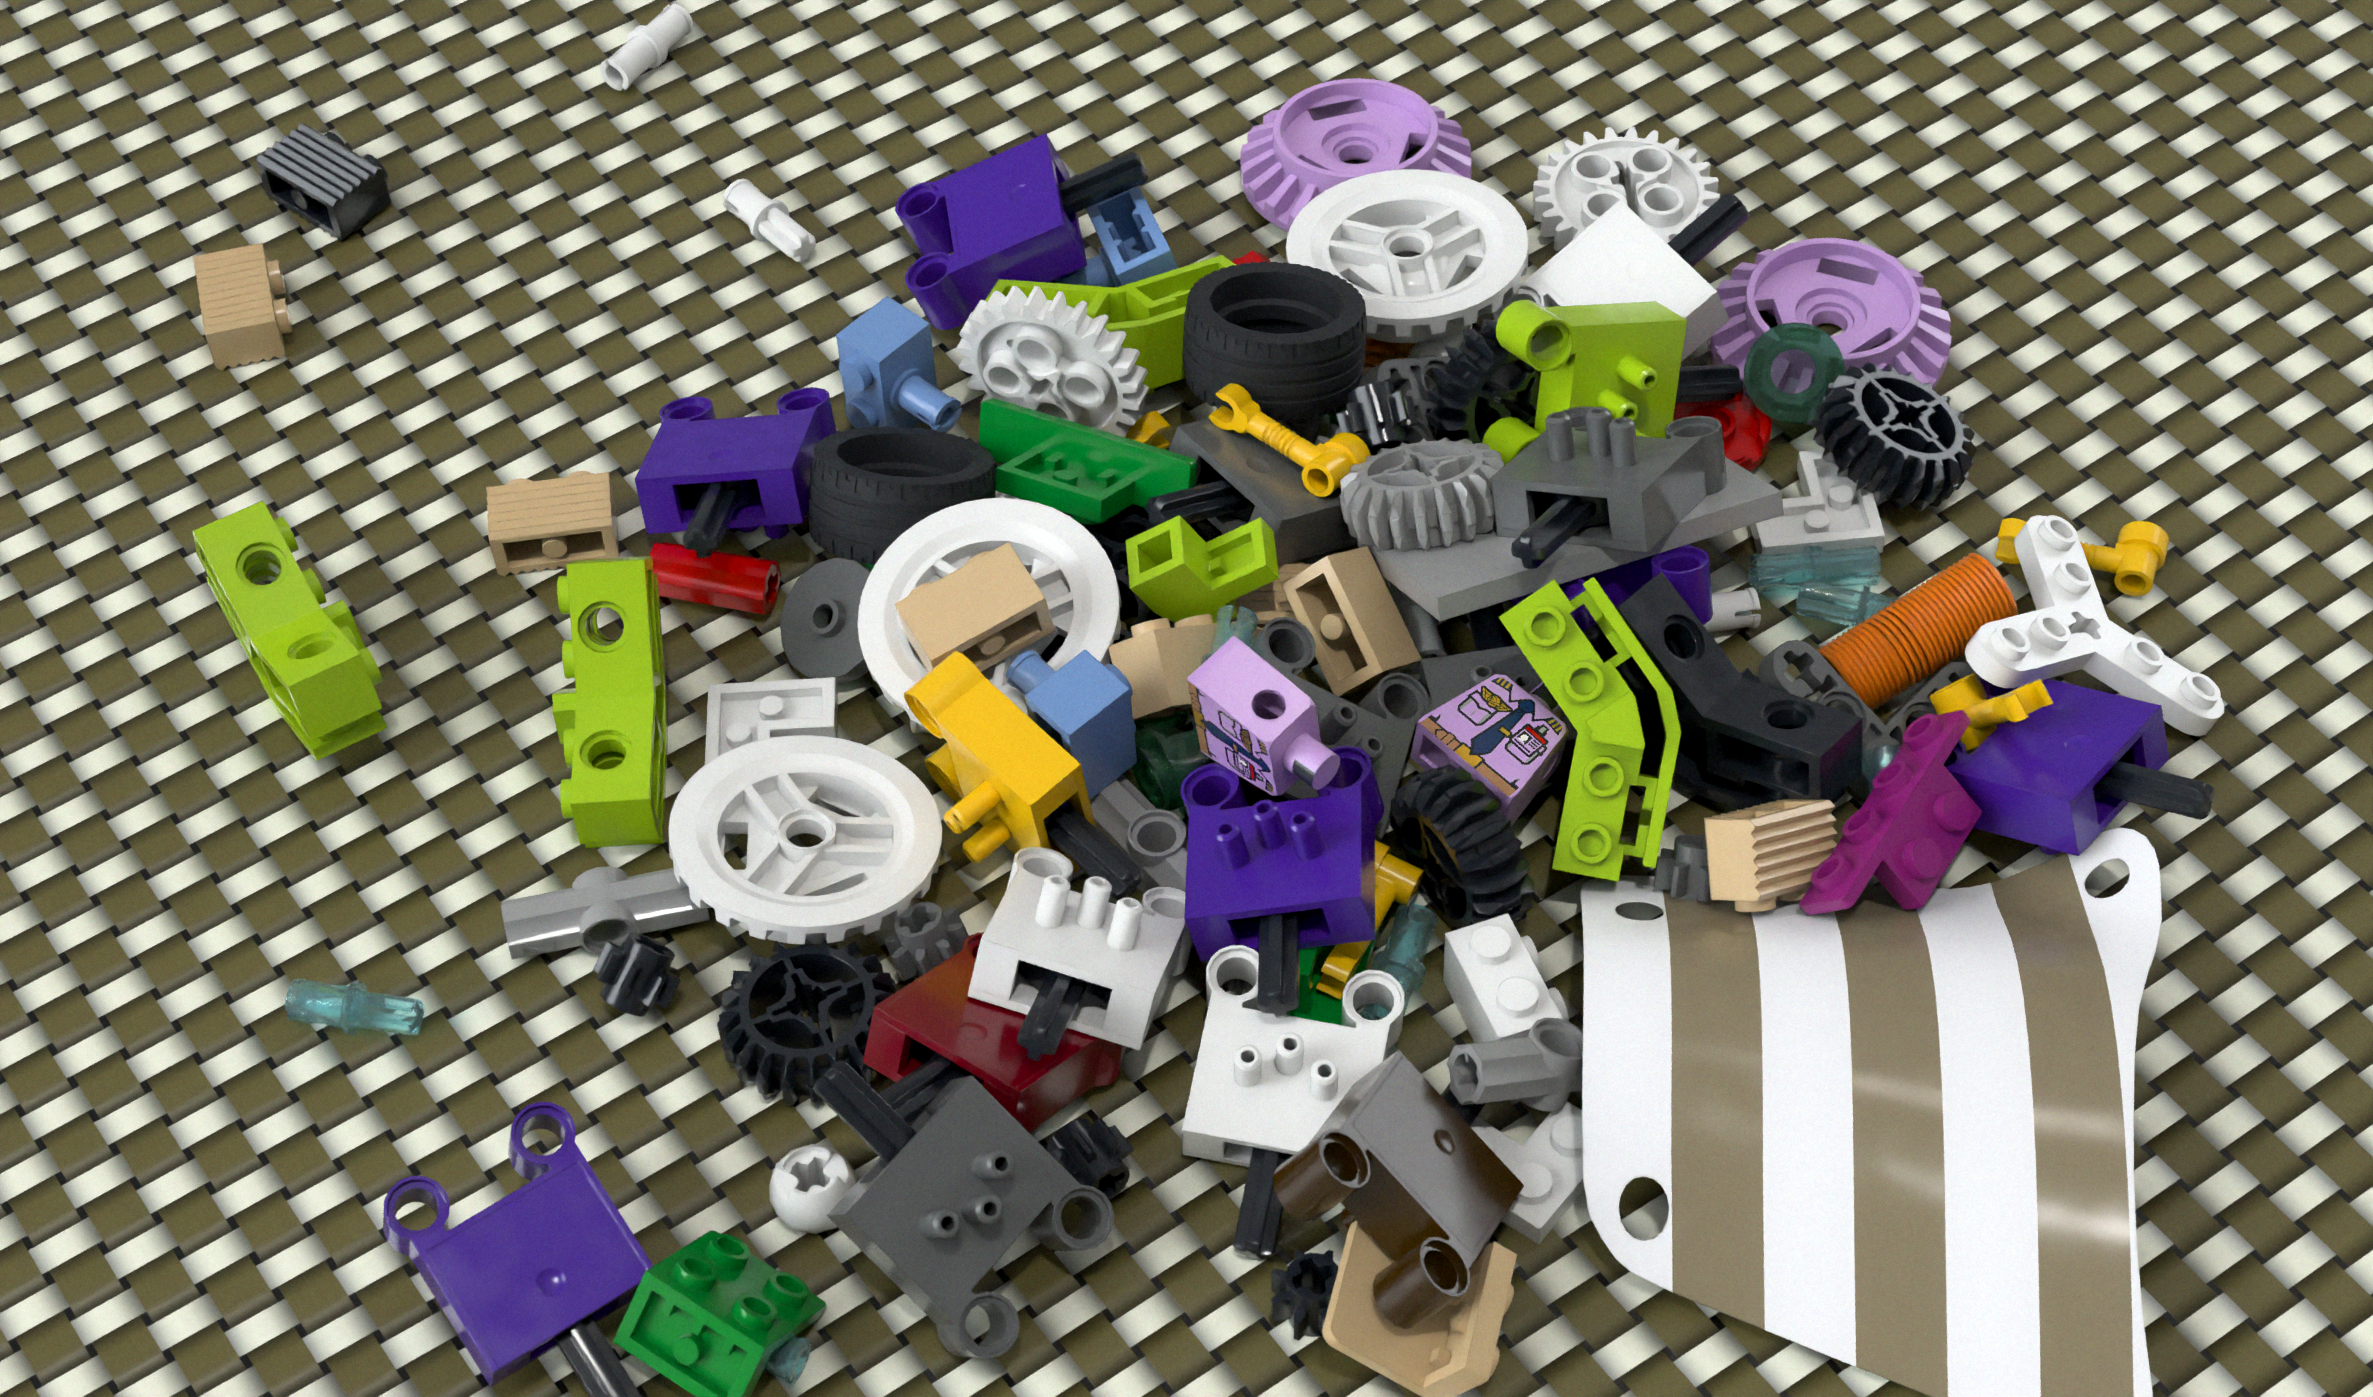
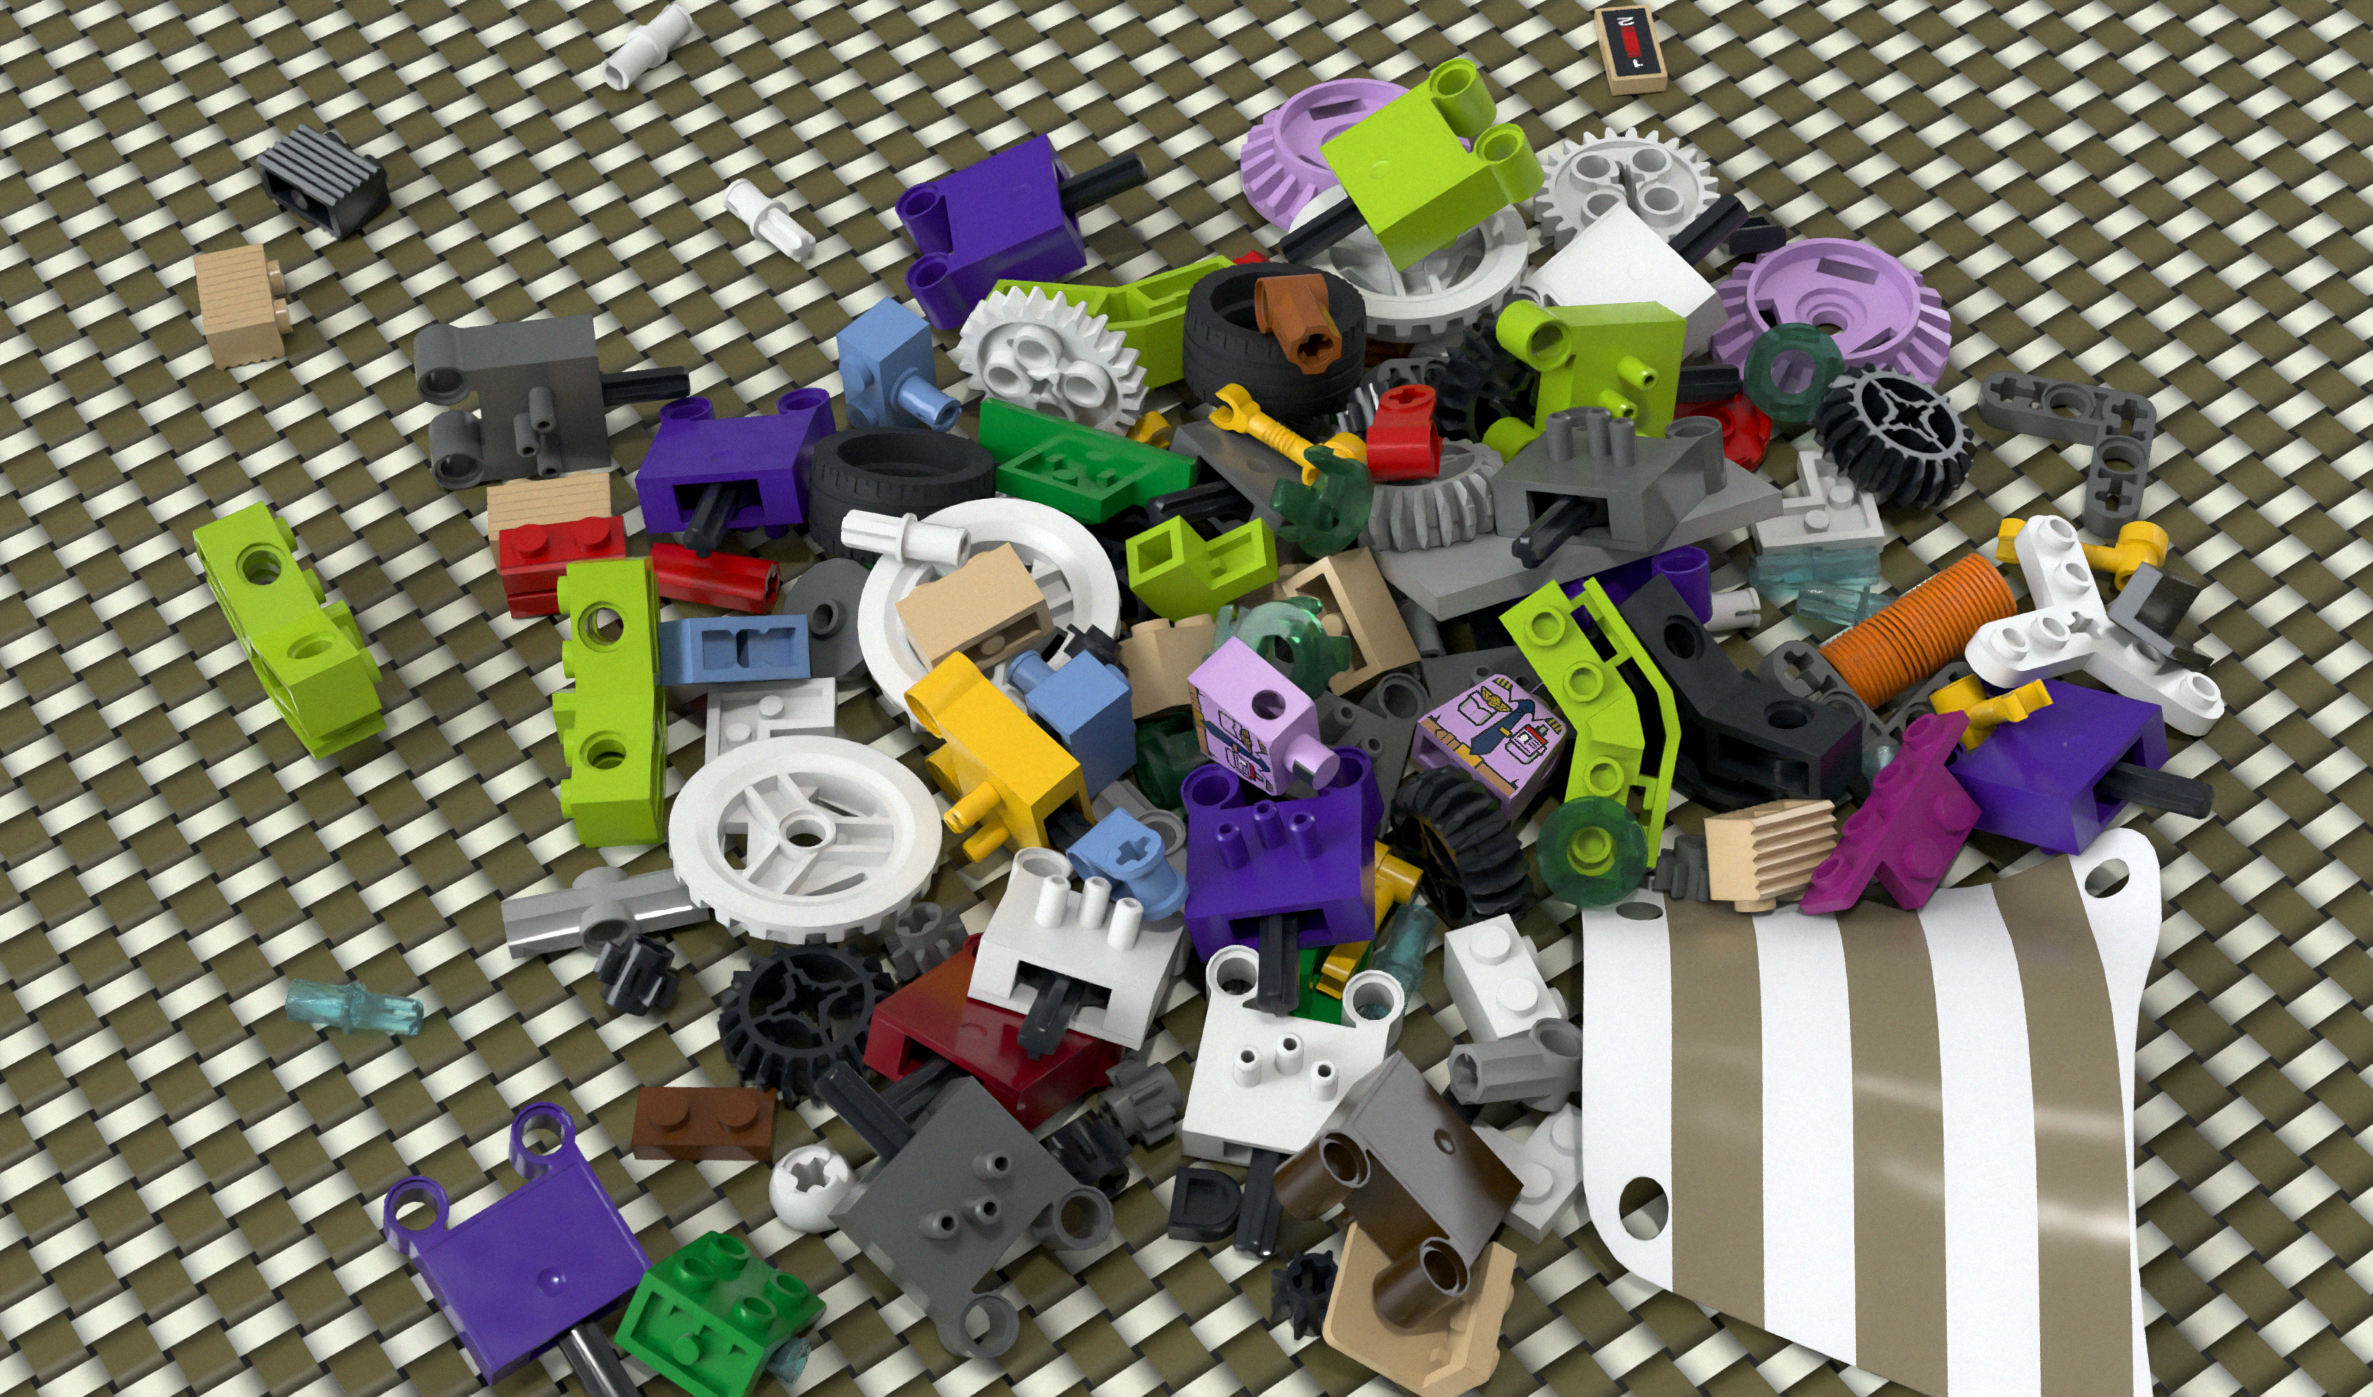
(535, 398): none -> dark grey piece
(538, 554): none -> red brick
(705, 1124): none -> reddish brown plate
(734, 649): none -> medium blue brick
(906, 538): none -> white axle
(1097, 644): none -> black plate
(1130, 244): medium blue brick -> none
(1132, 863): none -> medium blue piece
(1140, 1100): none -> dark grey gear
(1203, 1205): none -> black tile
(1295, 620): none -> clear green piece
(1300, 318): none -> dark orange piece
(1340, 491): none -> clear green piece
(1403, 436): none -> red piece
(1414, 176): none -> lime piece
(1595, 890): none -> clear green piece
(1630, 50): none -> tile
(1756, 235): none -> black tile
(2095, 427): none -> dark grey beam
(2153, 608): none -> black panel

